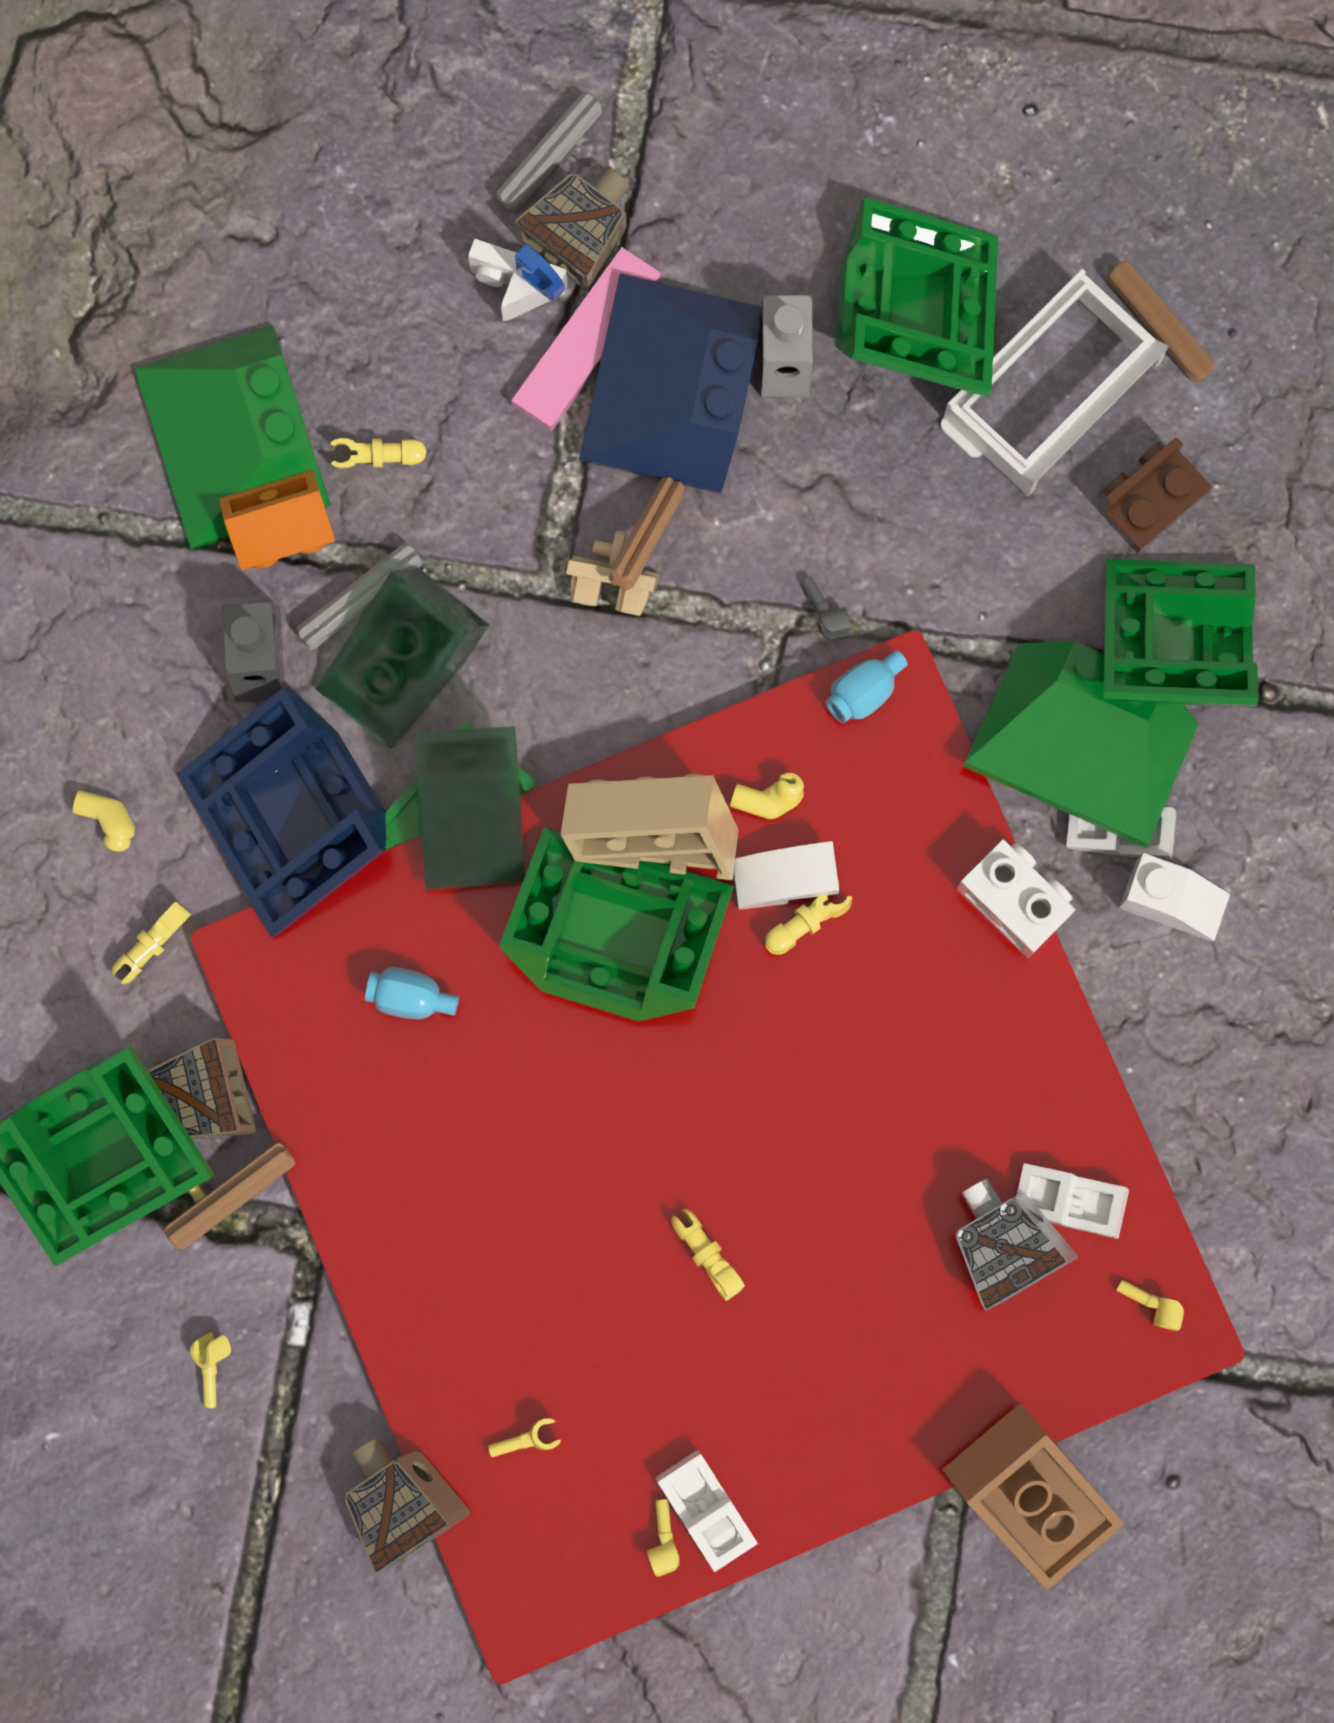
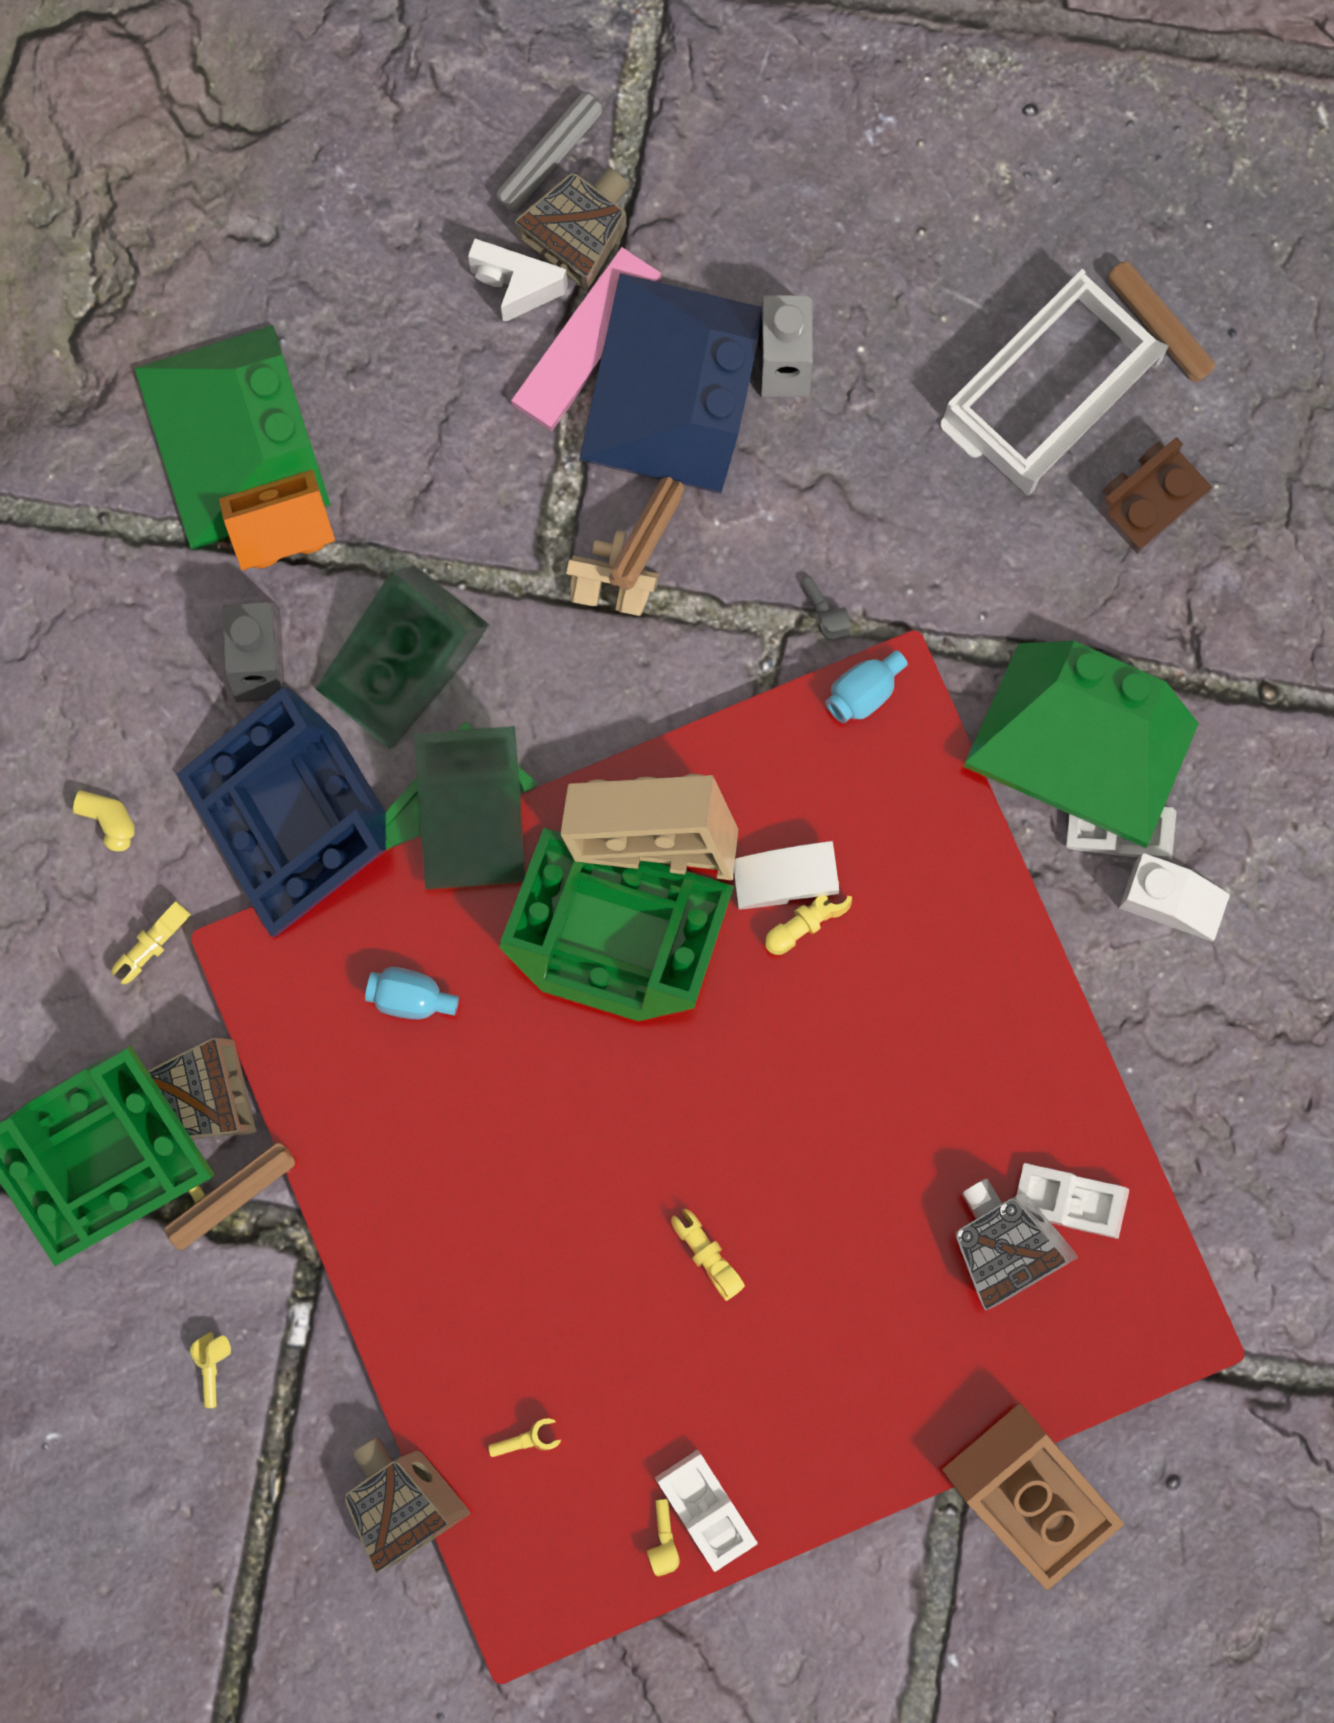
(354, 598): light grey axle -> none
(408, 452): light yellow piece -> none
(538, 273): blue tile -> none
(773, 800): light yellow arm -> none
(919, 297): green slope -> none
(1017, 897): white brick -> none
(1168, 1311): light yellow hand -> none
(1180, 633): green slope -> none

